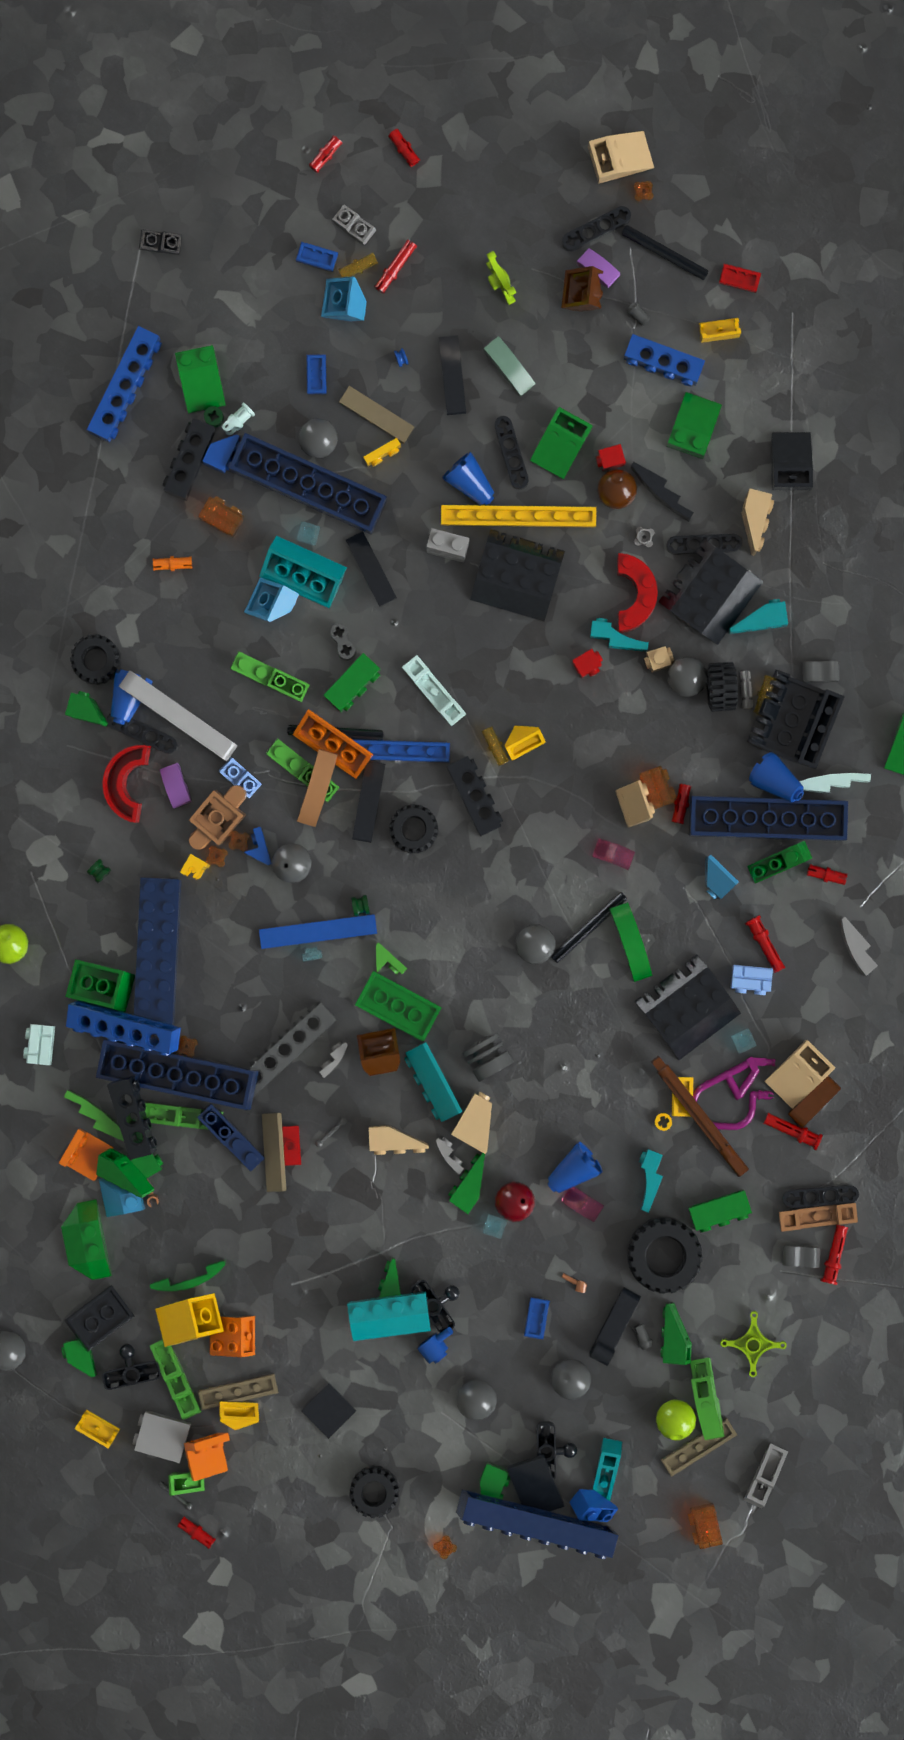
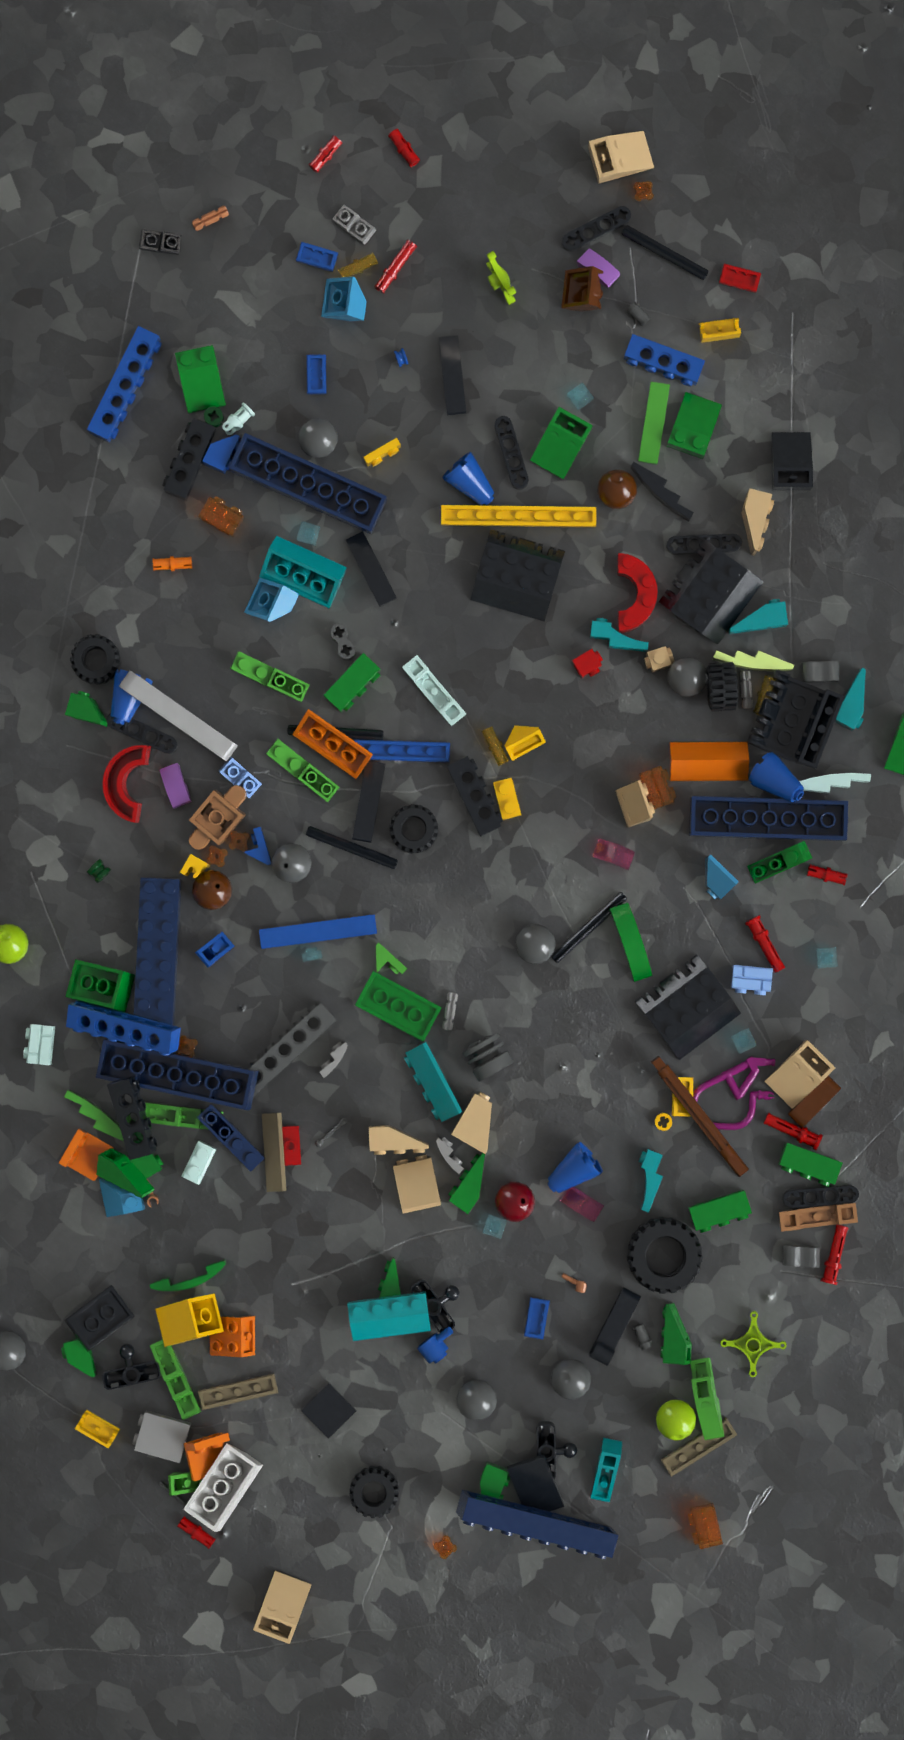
(86, 1241): green wedge -> none
(199, 1162): none -> light aqua brick
(210, 218): none -> nougat axle
(212, 890): none -> reddish brown piece
(214, 949): none -> blue slope
(223, 1487): none -> white slope
(238, 1414): yellow slope -> none
(282, 1607): none -> tan slope
(317, 787): medium nougat slope -> none
(351, 847): none -> black axle
(360, 905): dark green wheel -> none
(376, 414): dark tan tile -> none
(379, 1052): reddish brown brick -> none
(416, 1184): none -> tan slope
(447, 545): light grey brick -> none
(450, 1011): none -> light grey axle
(507, 798): none -> yellow plate
(509, 366): sand green slope -> none
(580, 396): none -> clear light blue plate
(592, 1506): blue slope -> none
(610, 458): red brick -> none
(641, 532): light grey plate -> none
(654, 423): none -> bright green slope
(681, 803): red pin -> none
(709, 761): none -> orange slope
(760, 662): none -> yellowish green slope
(765, 1476): light grey slope -> none
(809, 1164): none -> green brick
(826, 957): none -> clear light blue plate
(853, 703): none -> teal slope
(856, 947): light grey slope -> none

